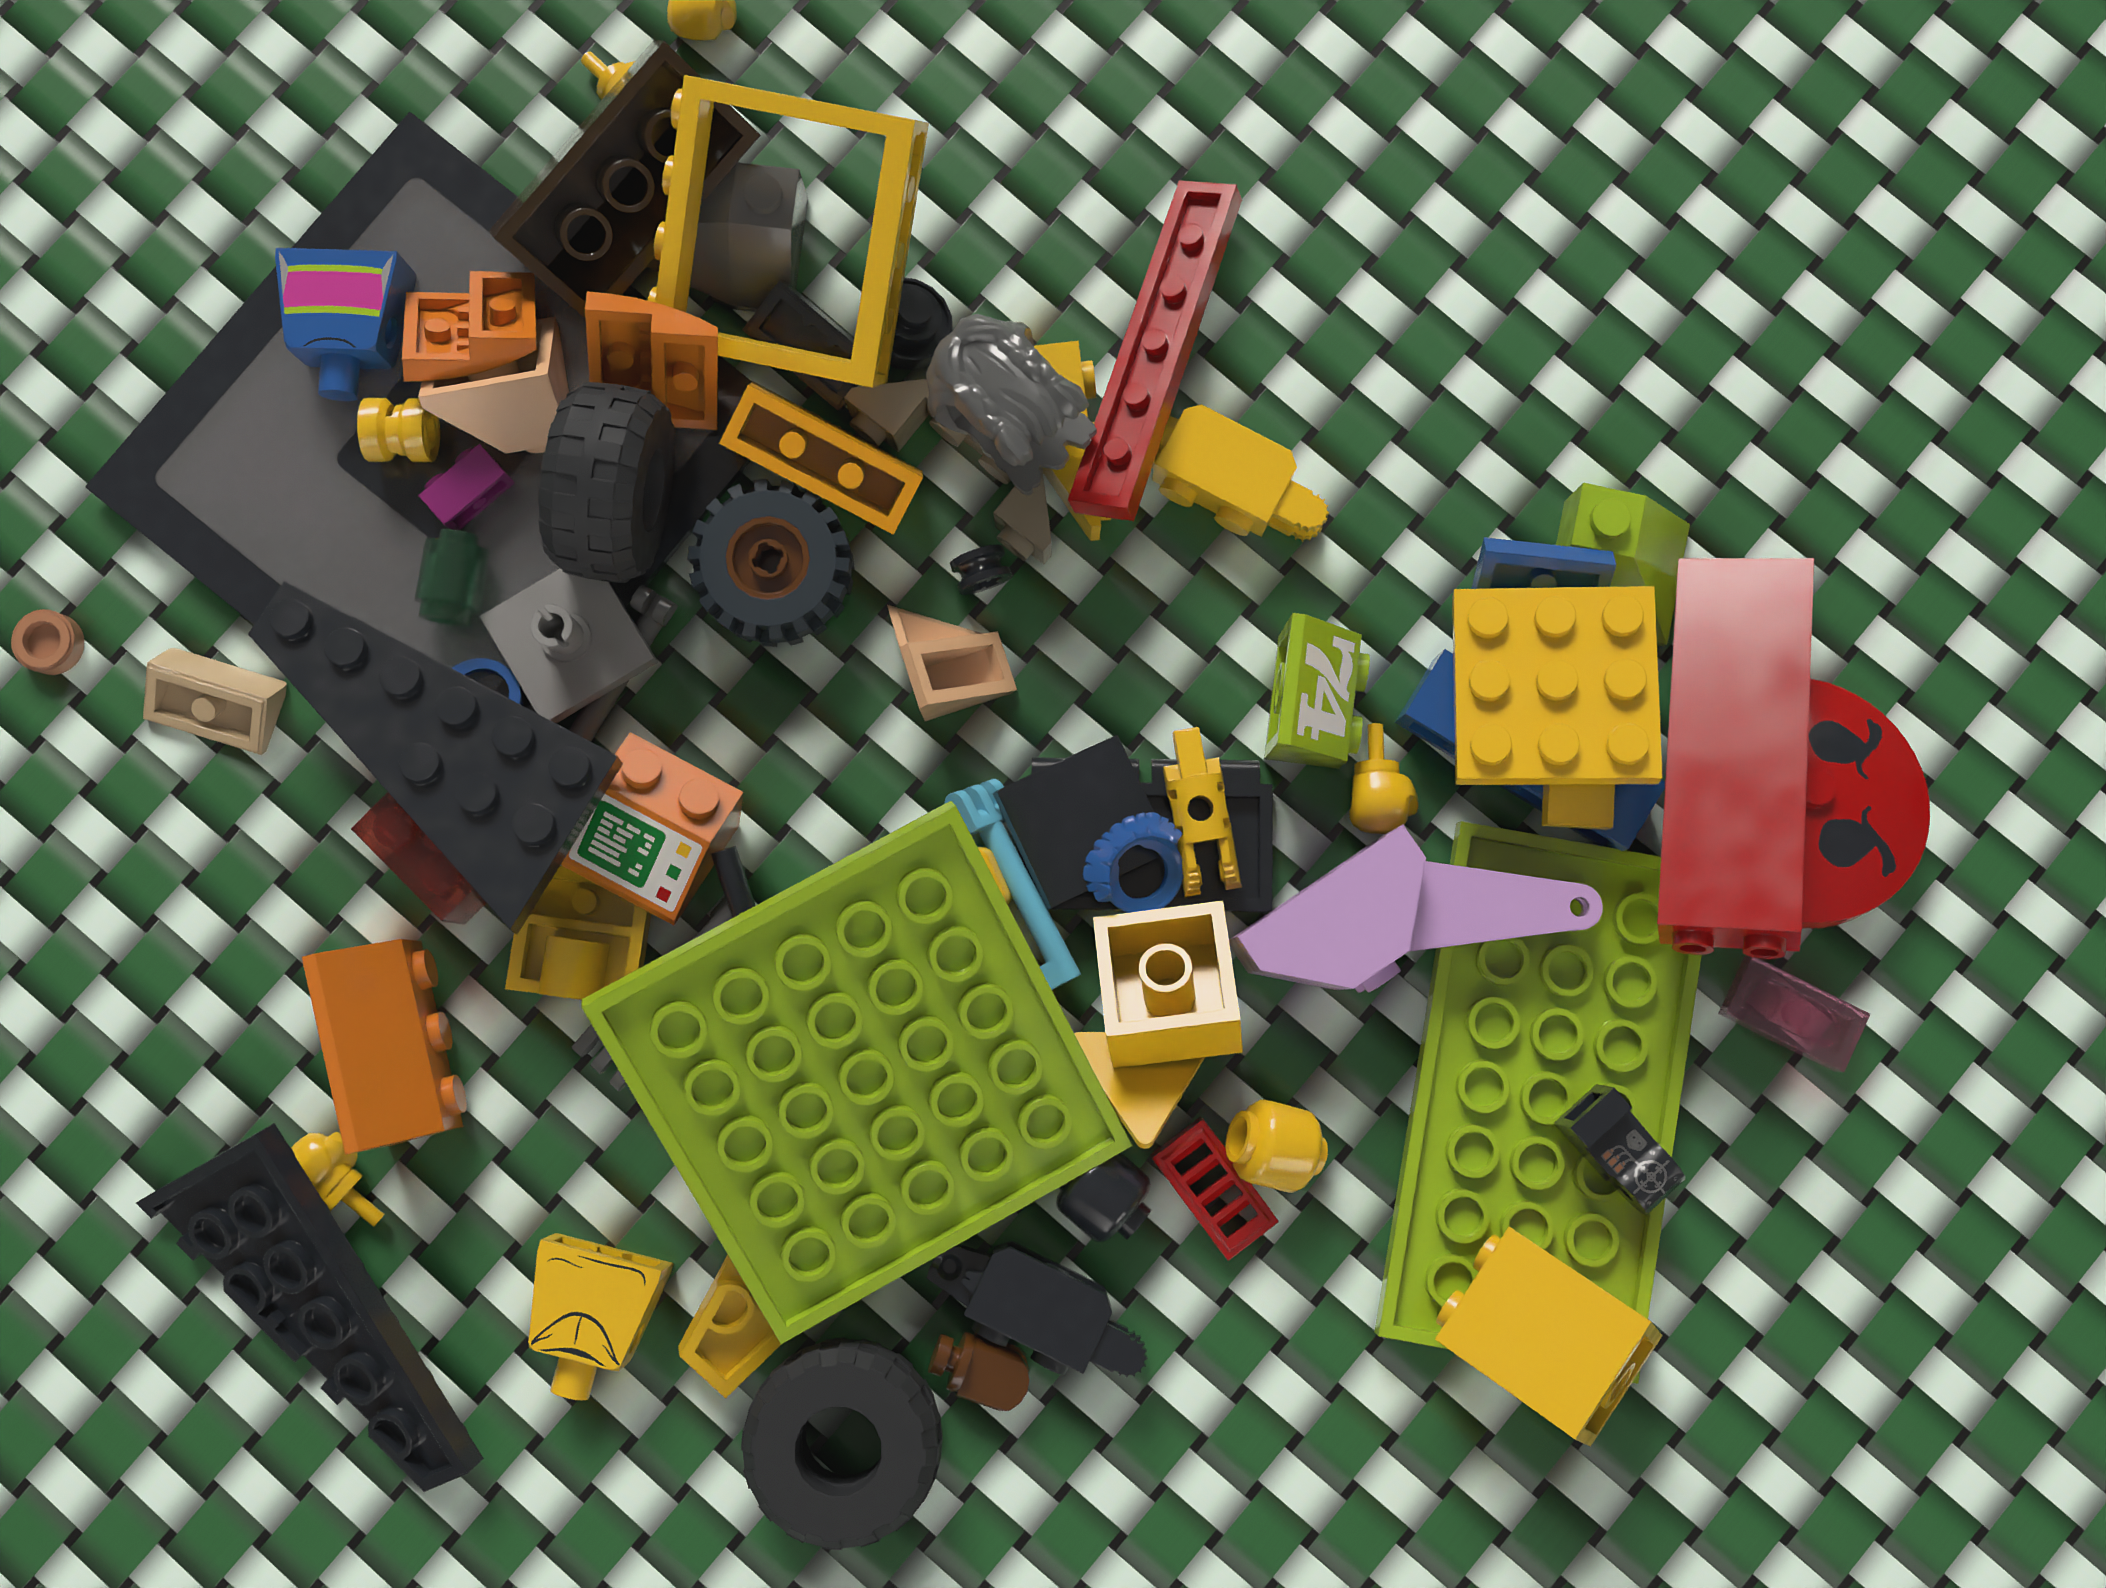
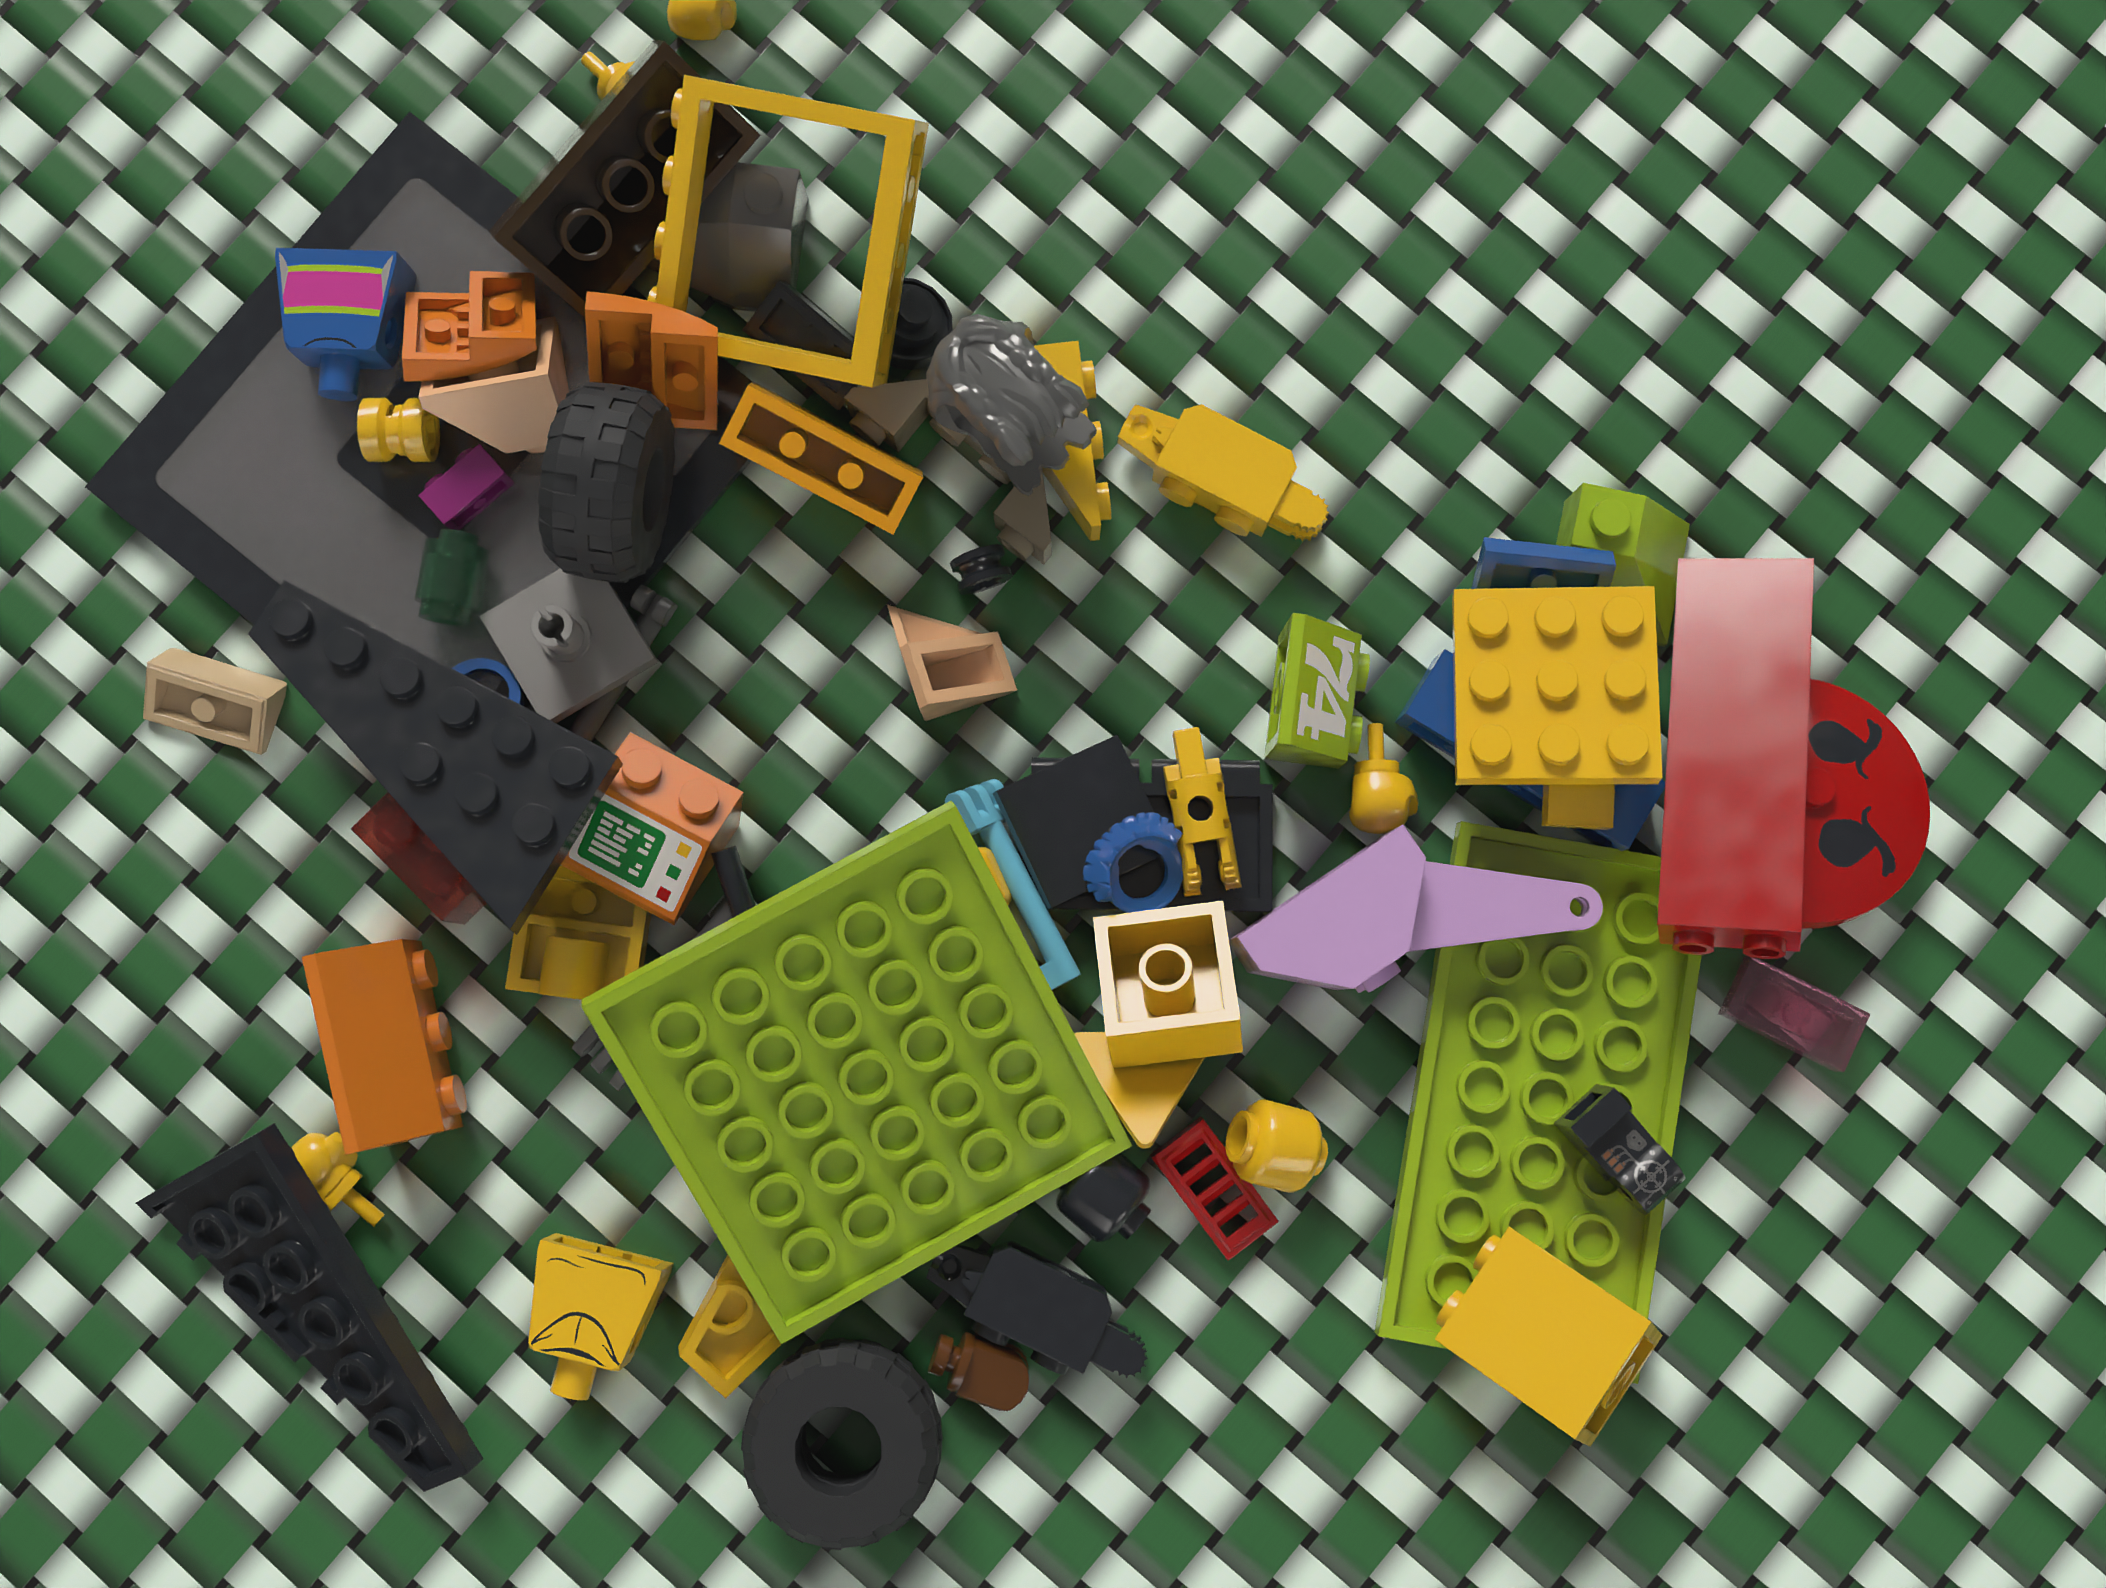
(47, 642): nougat tile -> none
(771, 563): black wheel -> none
(1155, 350): red plate -> none

